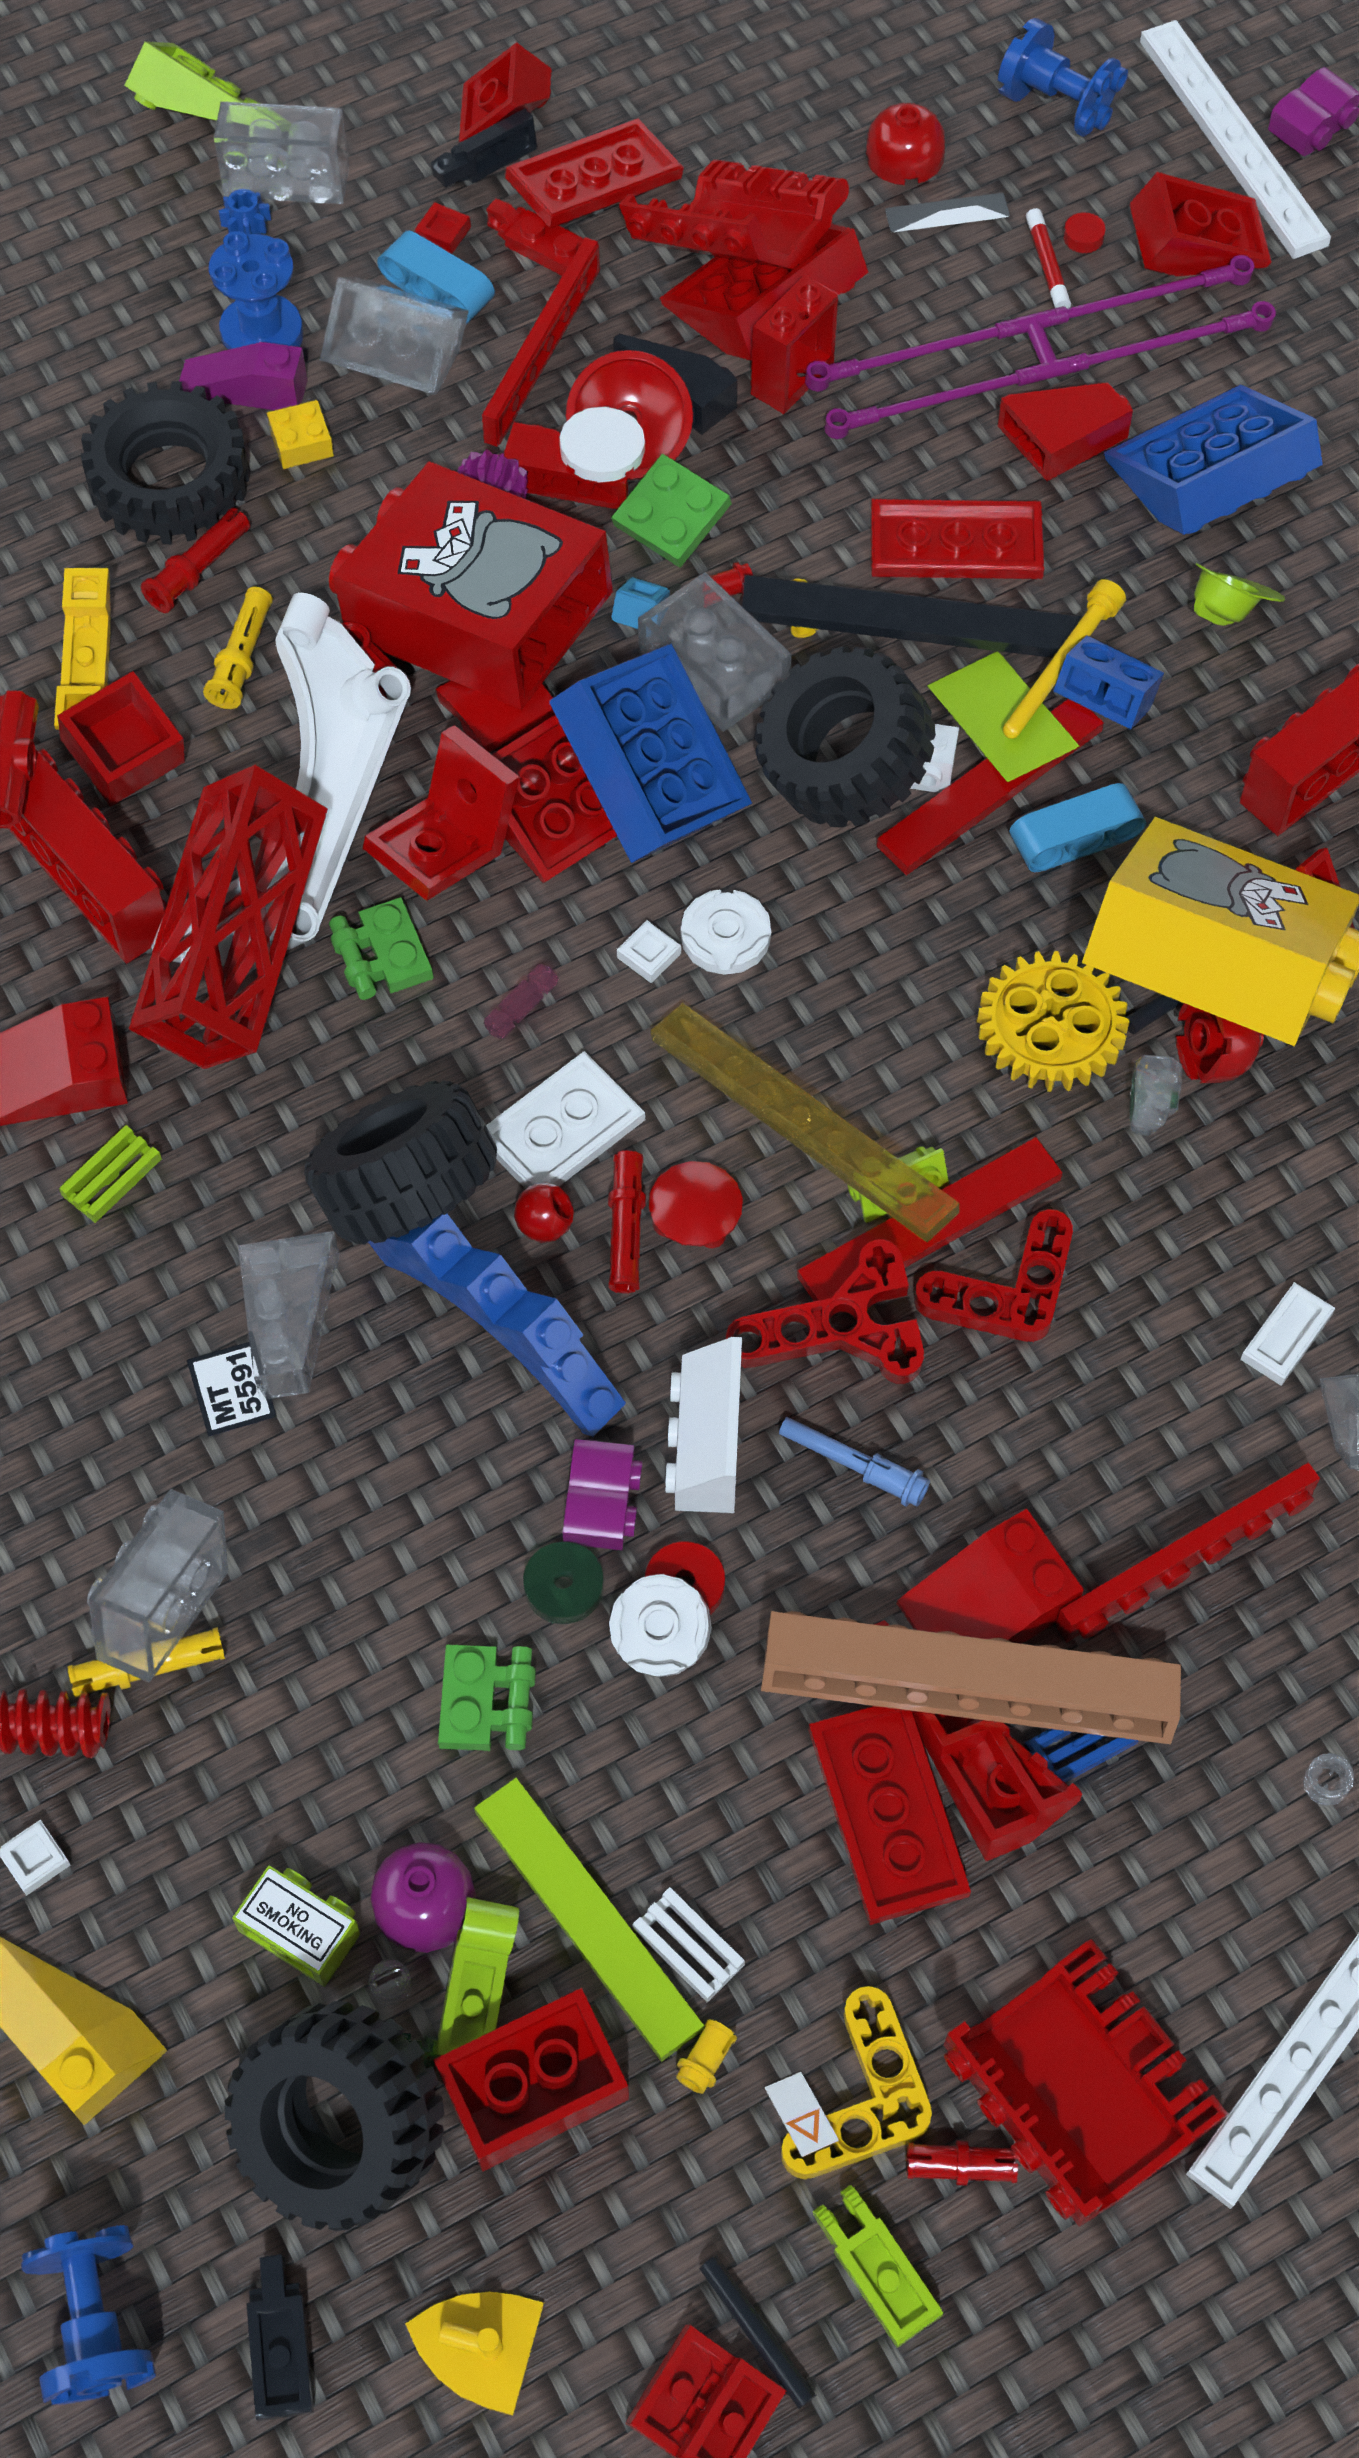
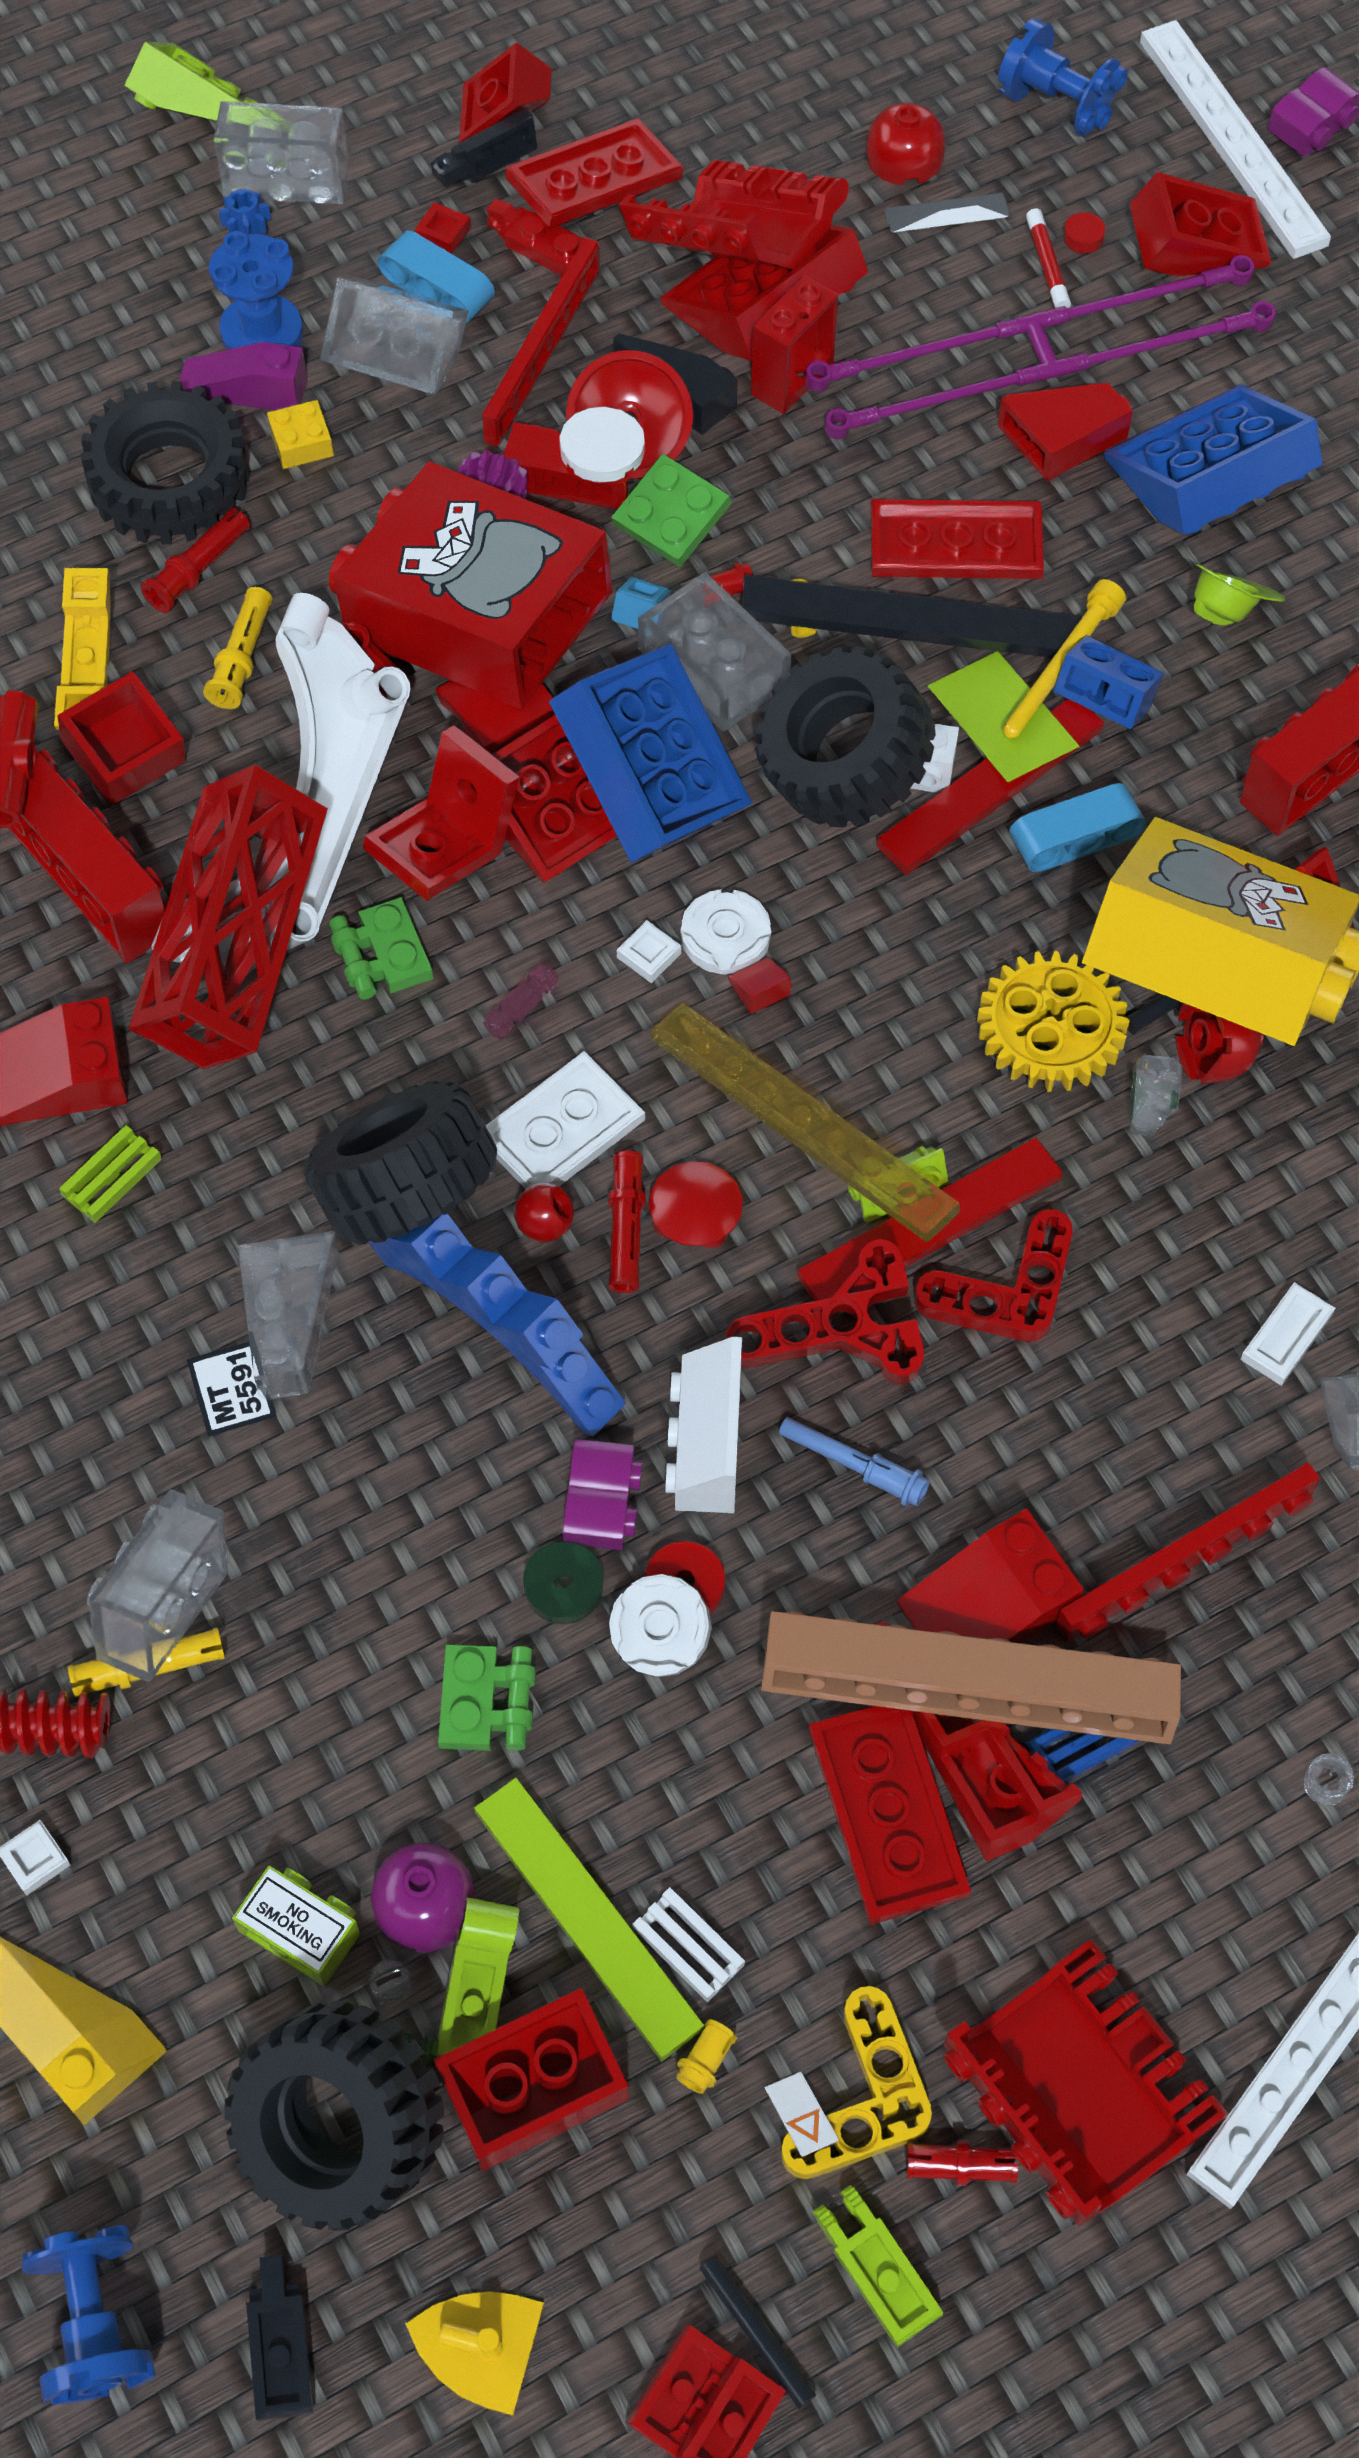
(761, 984): none -> red slope

